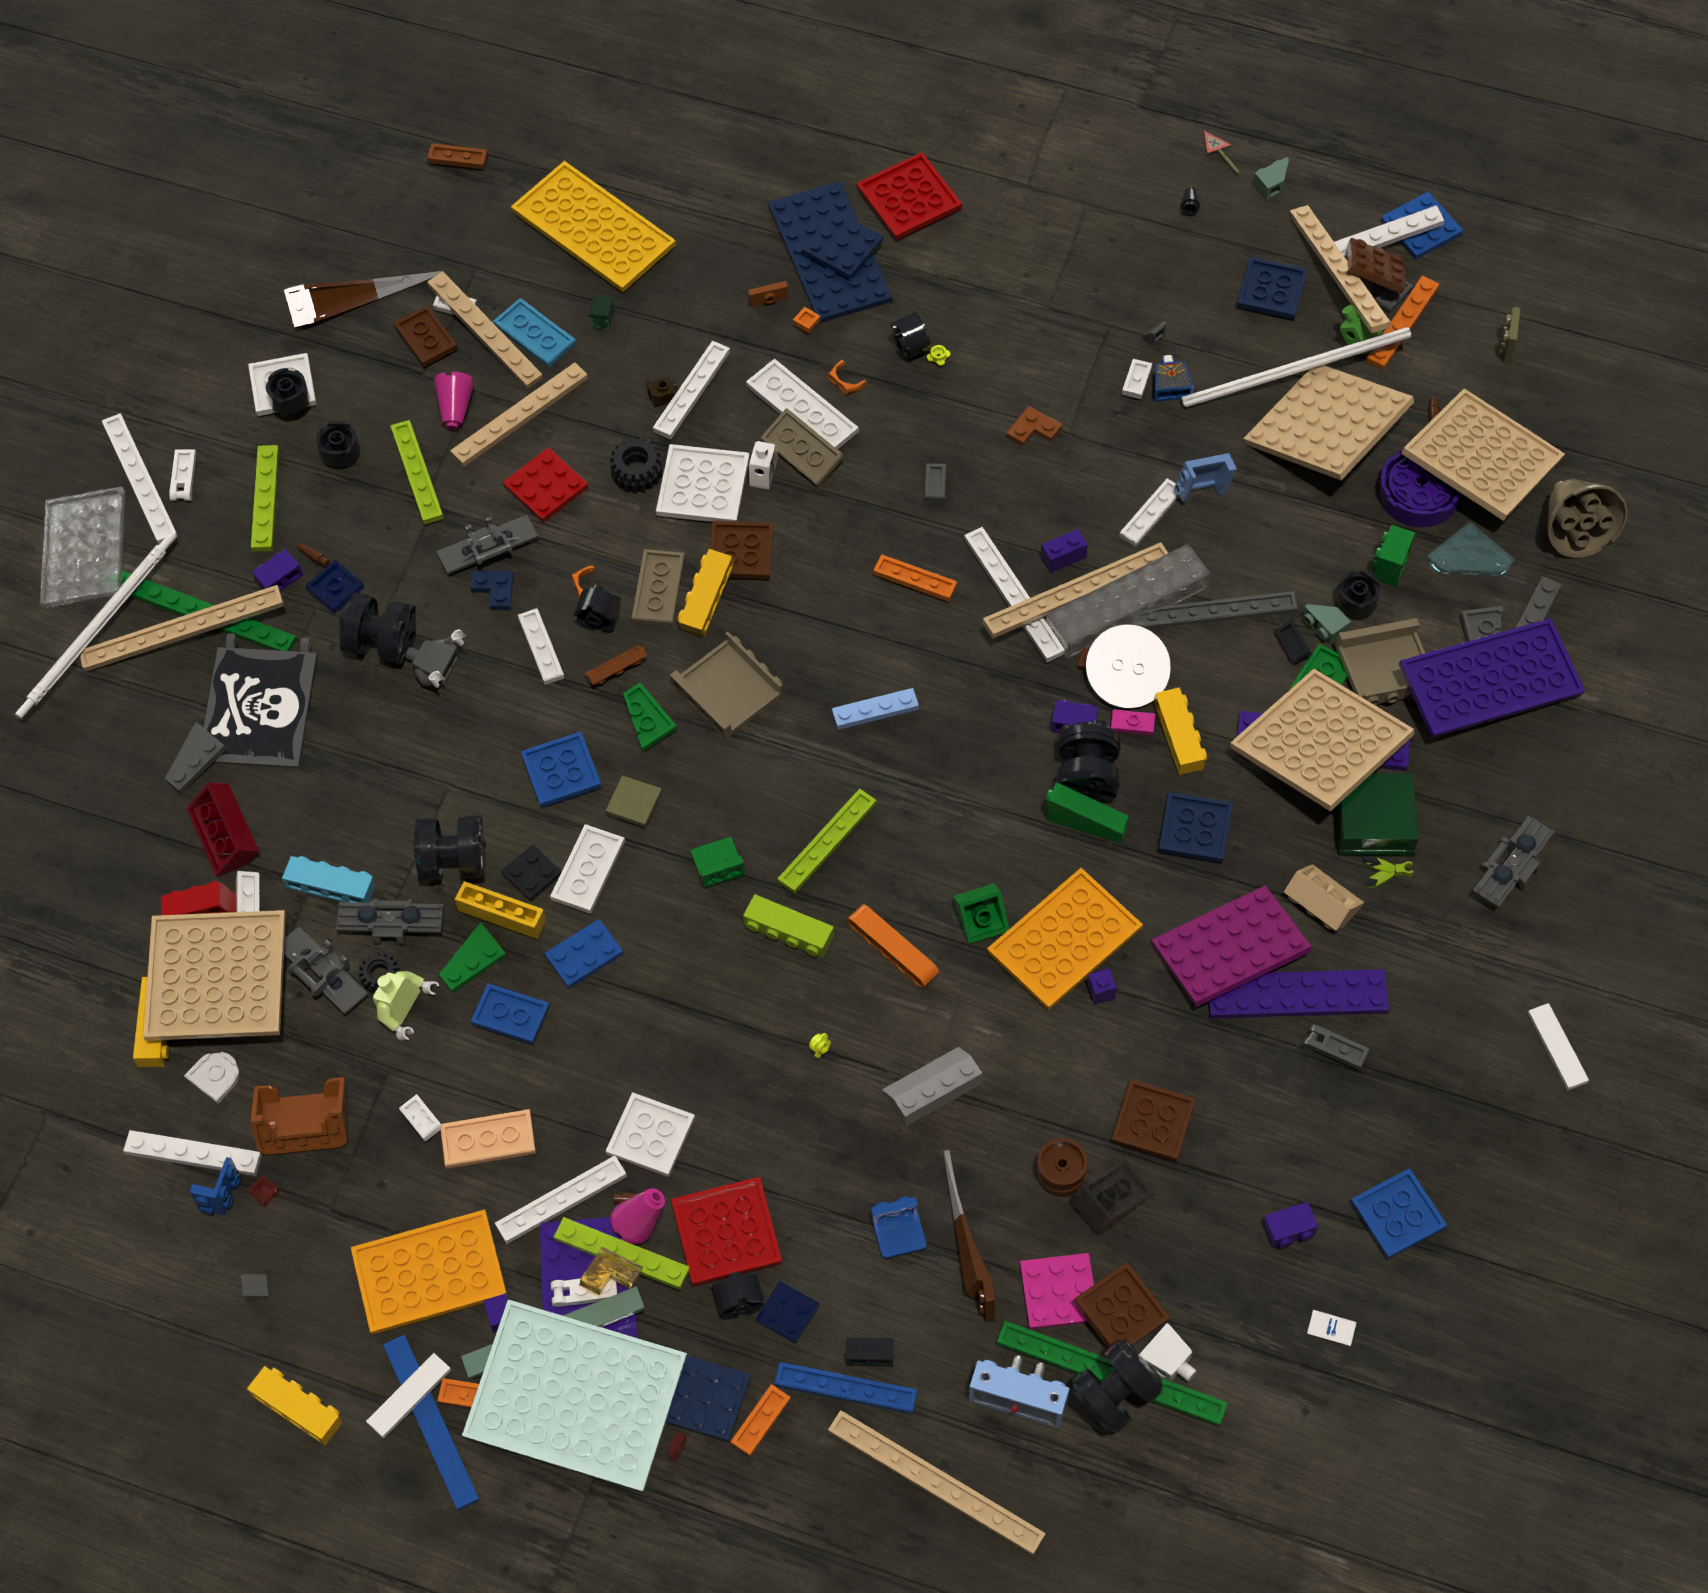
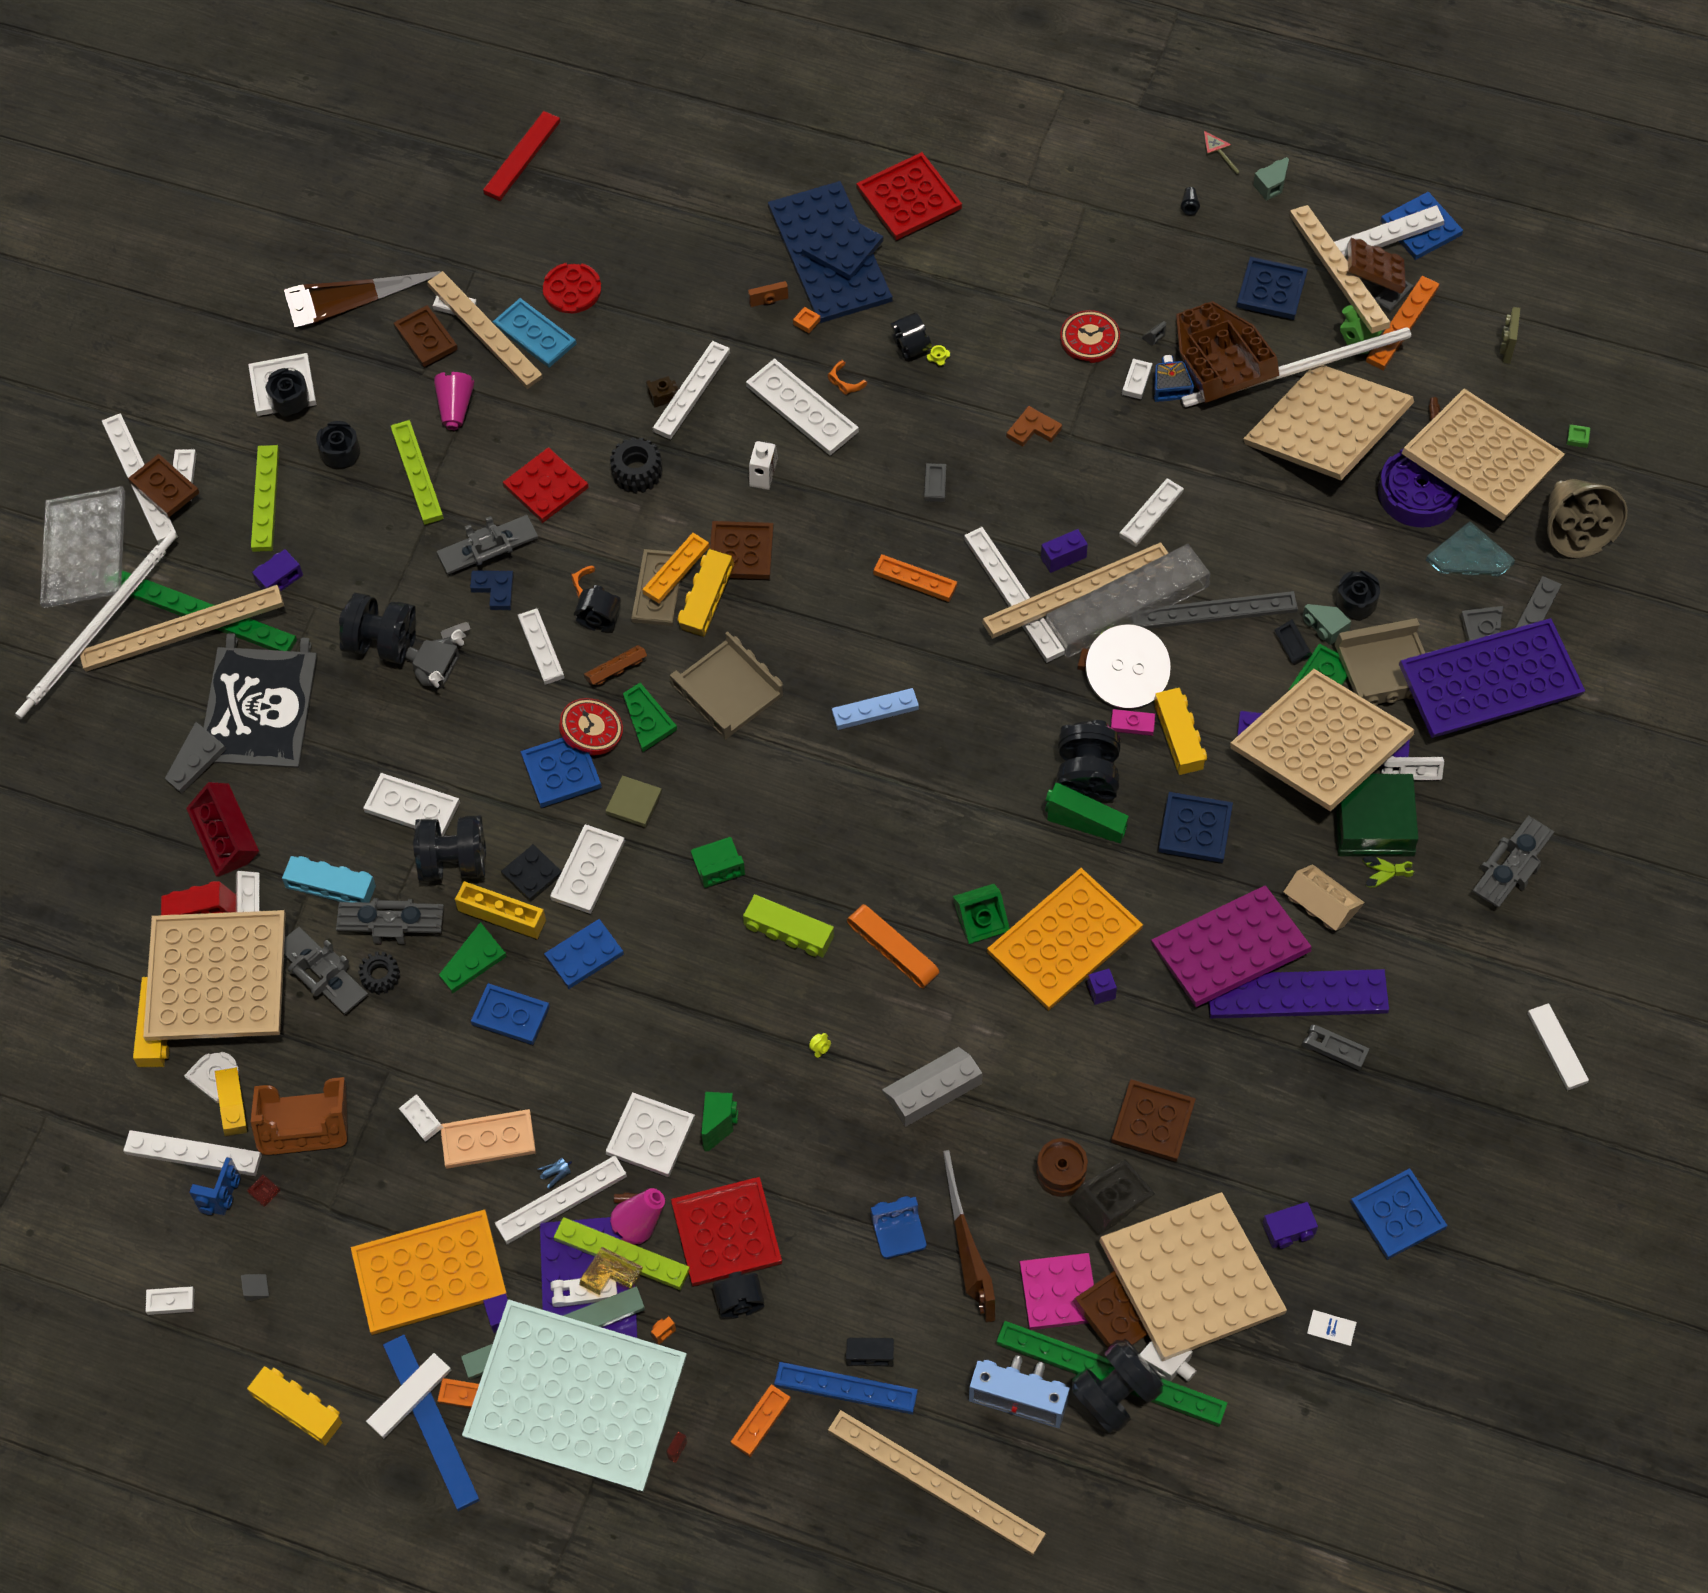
(163, 485): none -> reddish brown plate
(170, 1300): none -> white plate
(230, 1101): none -> yellow slope
(316, 556): reddish brown animal -> none
(334, 586): clear blue plate -> none
(396, 997): yellowish green torso -> none
(406, 802): none -> white plate
(448, 632): none -> light grey tile
(457, 156): dark orange plate -> none
(519, 414): tan plate -> none
(521, 156): none -> red tile
(558, 1167): none -> flat silver piece
(571, 288): none -> red tile
(590, 726): none -> tile
(593, 226): yellow plate -> none
(601, 312): clear green brick -> none
(662, 1330): none -> orange plate
(675, 568): none -> light orange plate
(702, 484): white plate -> none
(708, 1399): dark blue plate -> none
(718, 1118): none -> green slope
(787, 1312): clear blue plate -> none
(803, 447): dark tan tile -> none
(826, 841): lime plate -> none
(1071, 713): dark purple brick -> none
(1090, 336): none -> tile
(1192, 1276): none -> tan plate
(1206, 472): medium blue panel -> none
(1223, 351): none -> reddish brown wedge
(1392, 555): green brick -> none
(1421, 767): none -> white plate
(1578, 436): none -> bright green tile

